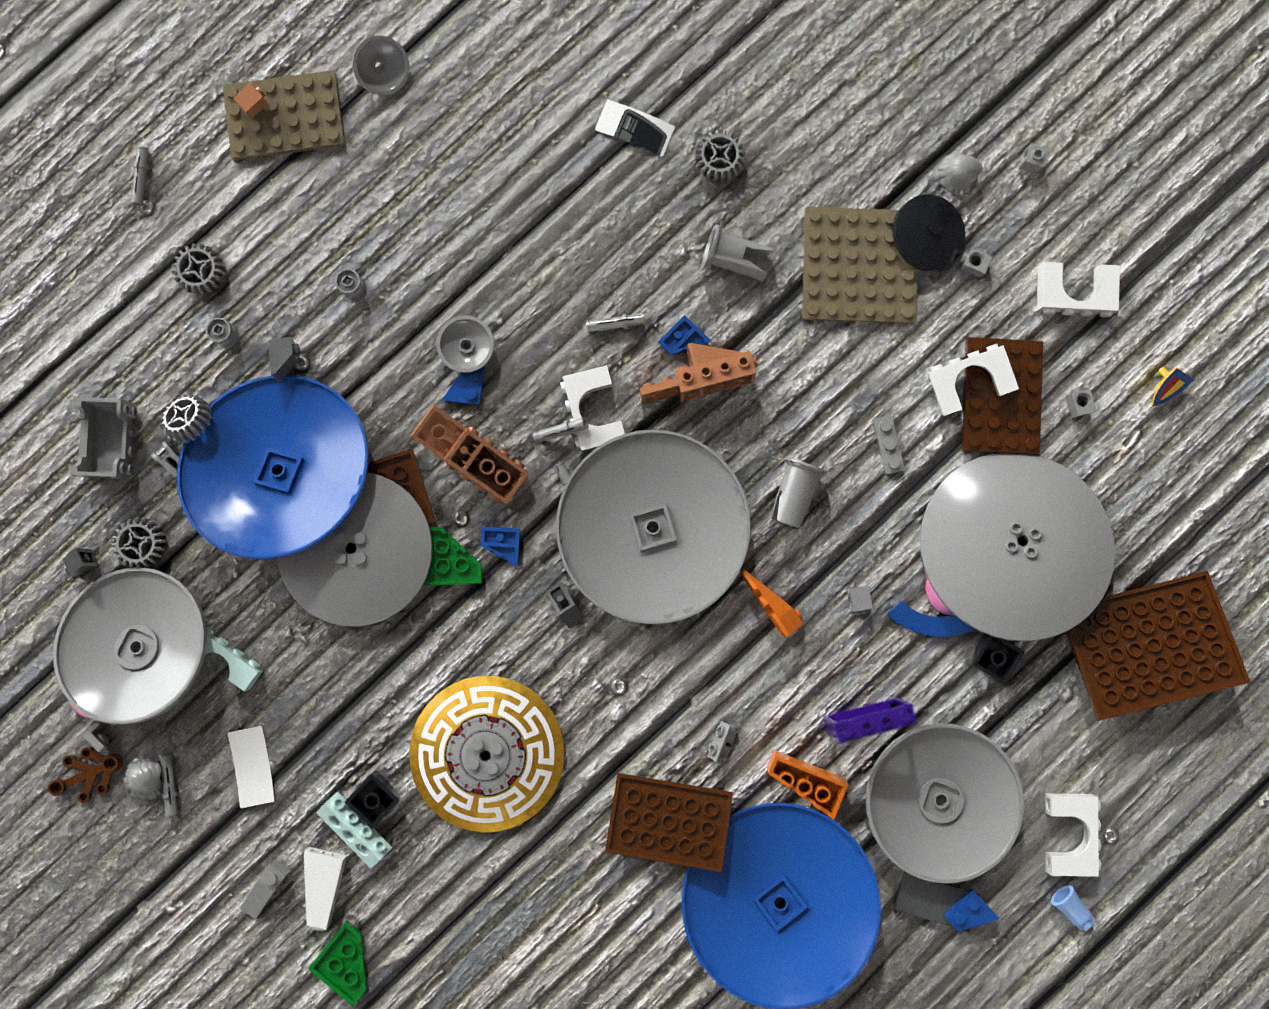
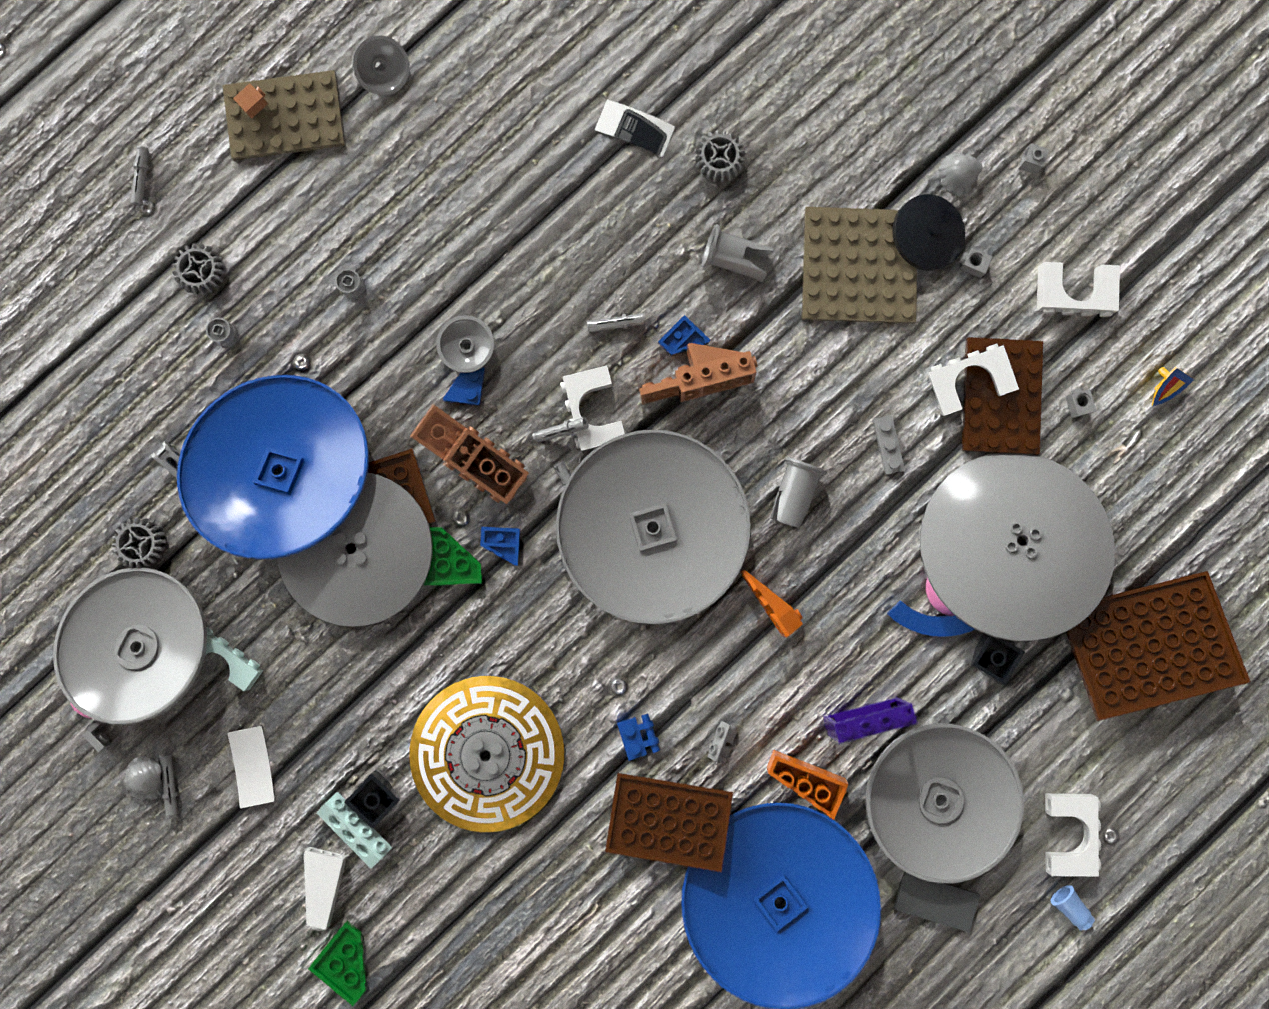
(79, 562): dark grey slope -> none
(90, 773): reddish brown plant -> none
(105, 438): light grey windscreen -> none
(186, 418): light grey gear -> none
(265, 888): light grey slope -> none
(283, 357): dark grey slope -> none
(564, 605): dark grey slope -> none
(632, 737): none -> blue plate
(859, 599): light grey brick -> none
(969, 912): blue wing -> none

